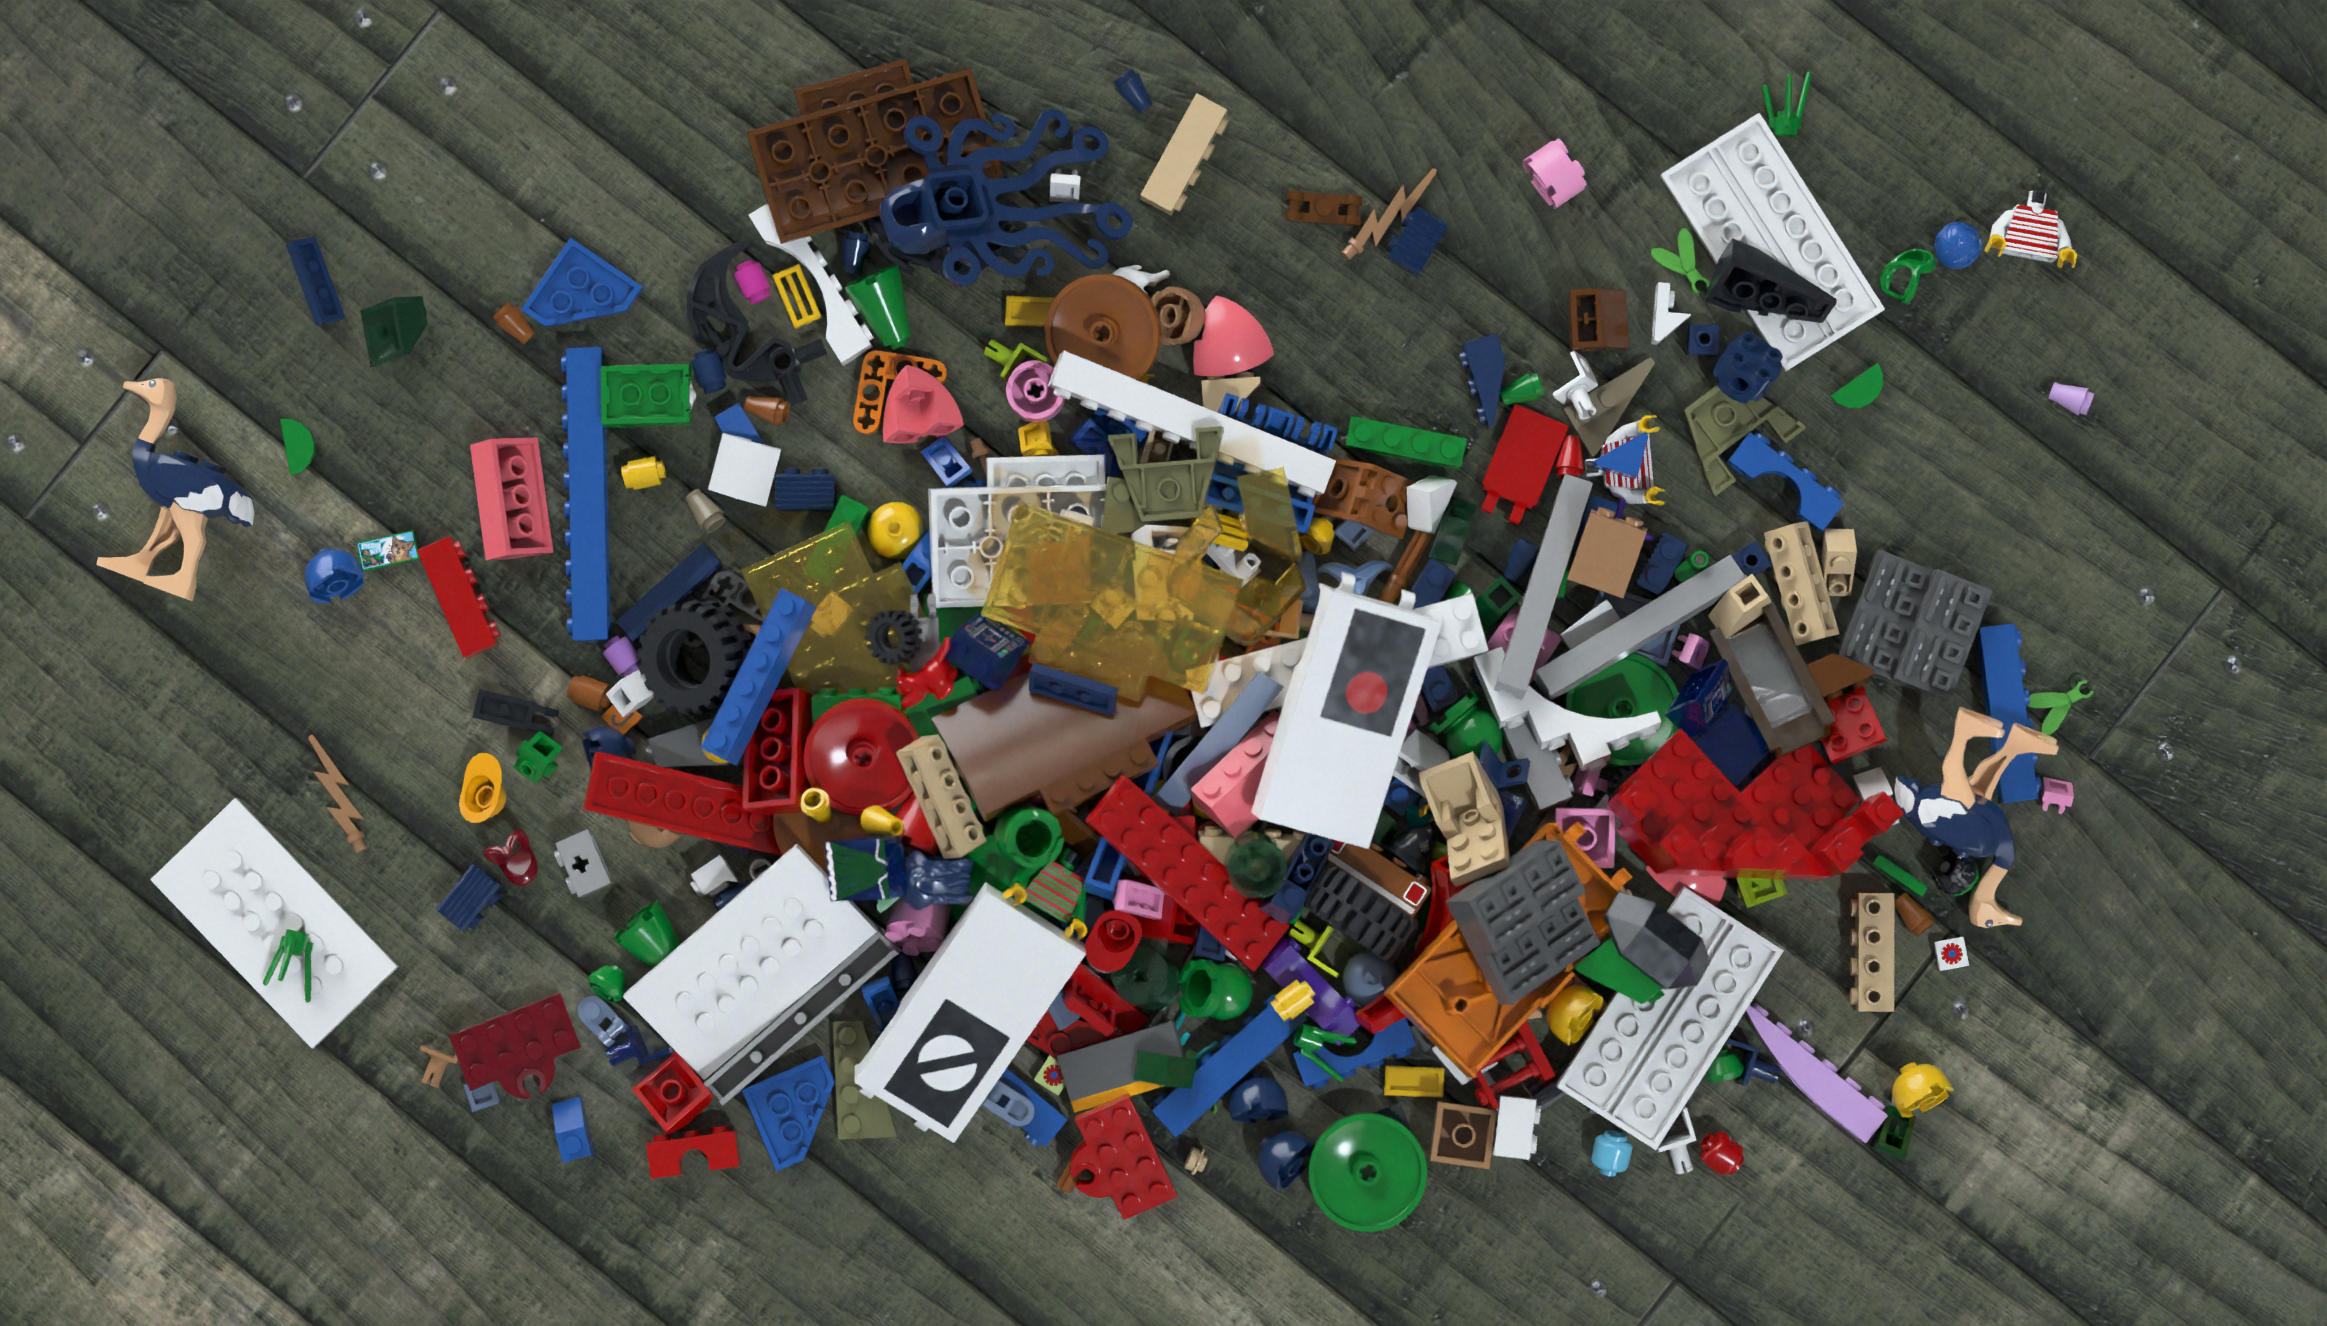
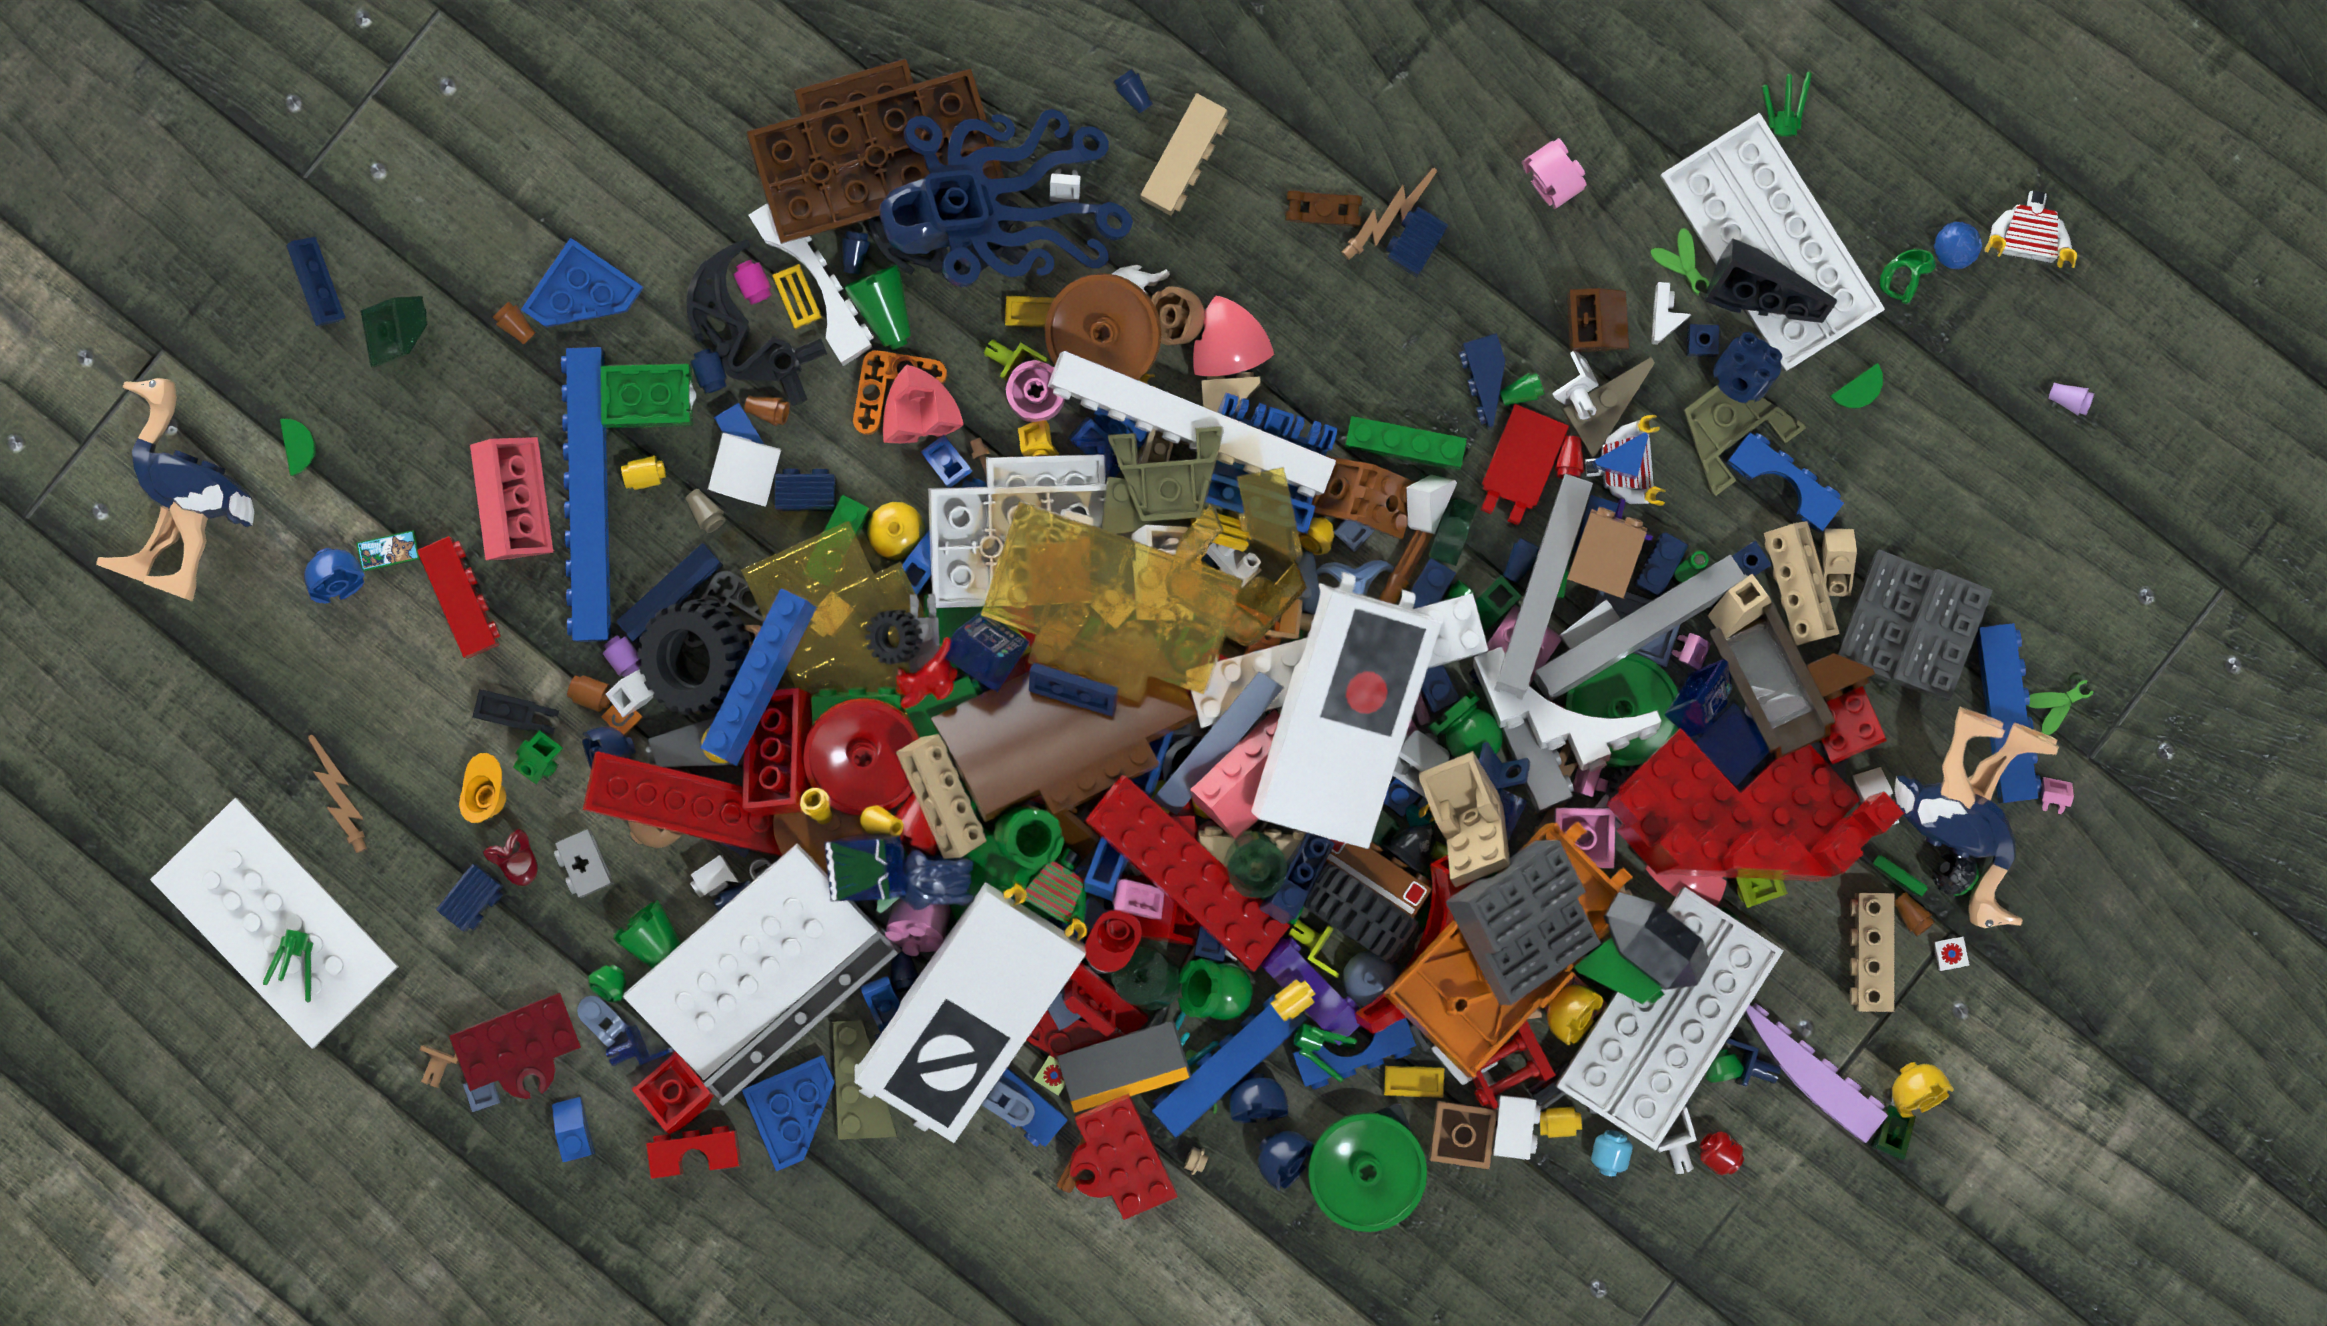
(1164, 1069): dark green slope -> none
(1560, 1122): none -> yellow brick

